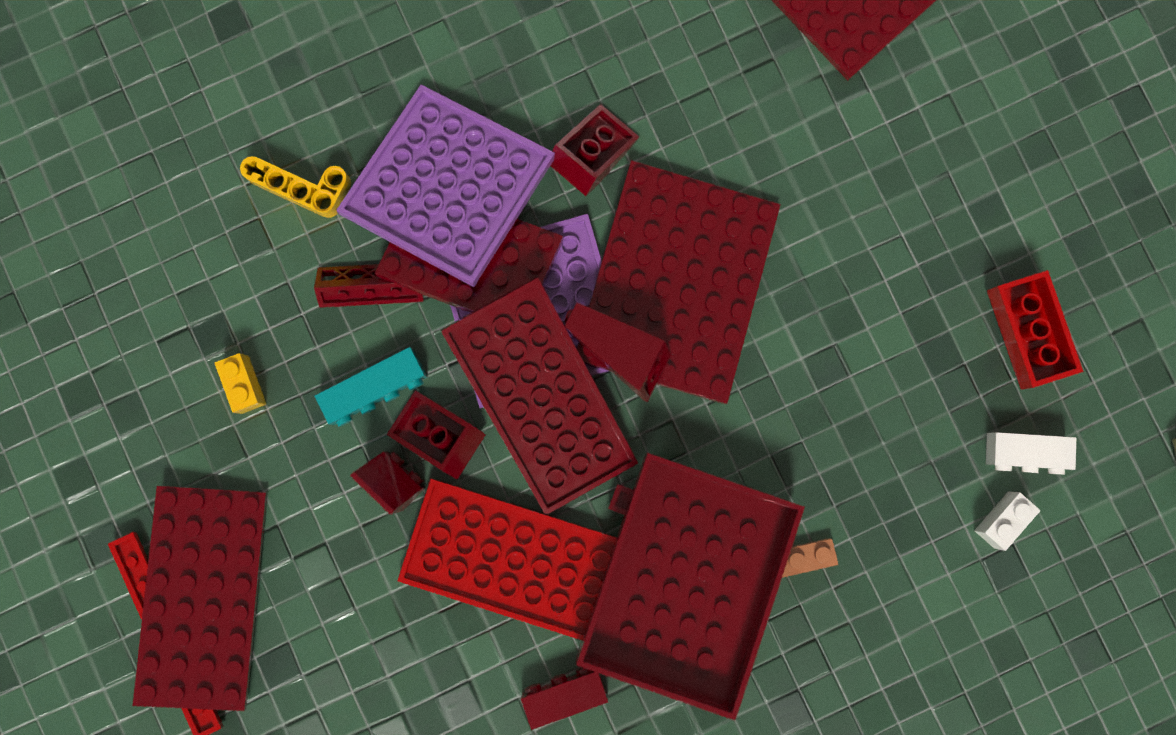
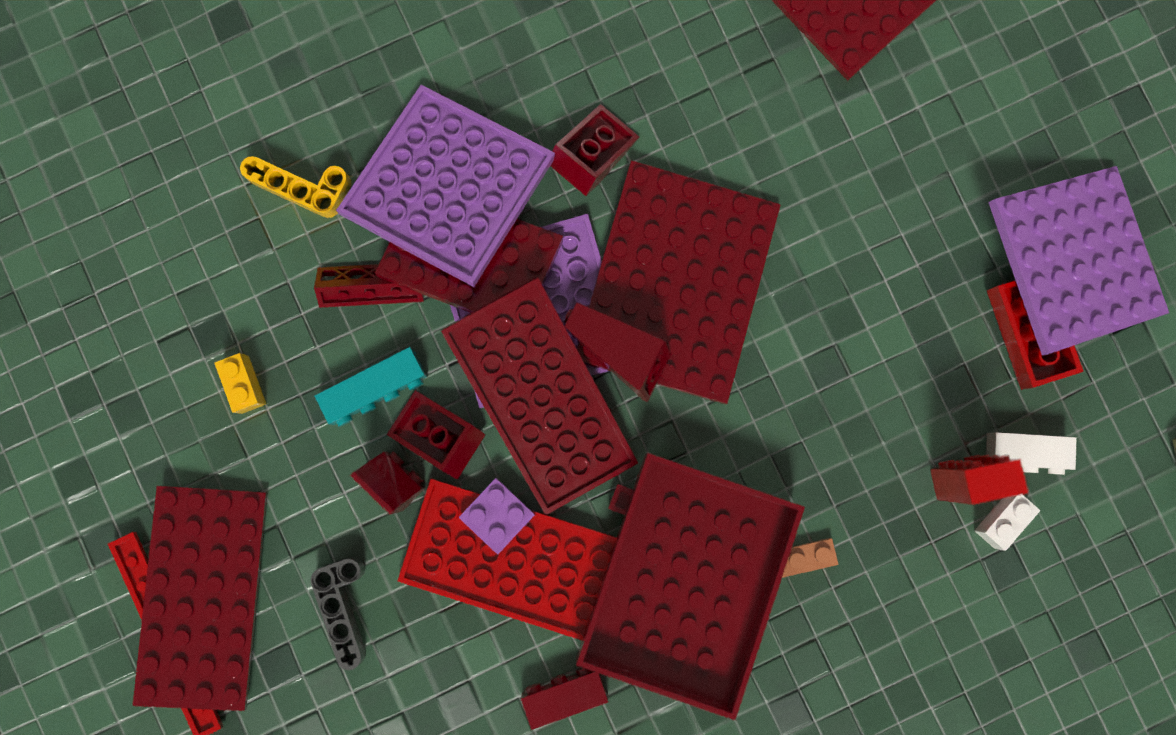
(344, 614): none -> dark grey beam
(496, 516): none -> medium lavender plate
(978, 479): none -> red brick
(1078, 259): none -> medium lavender plate

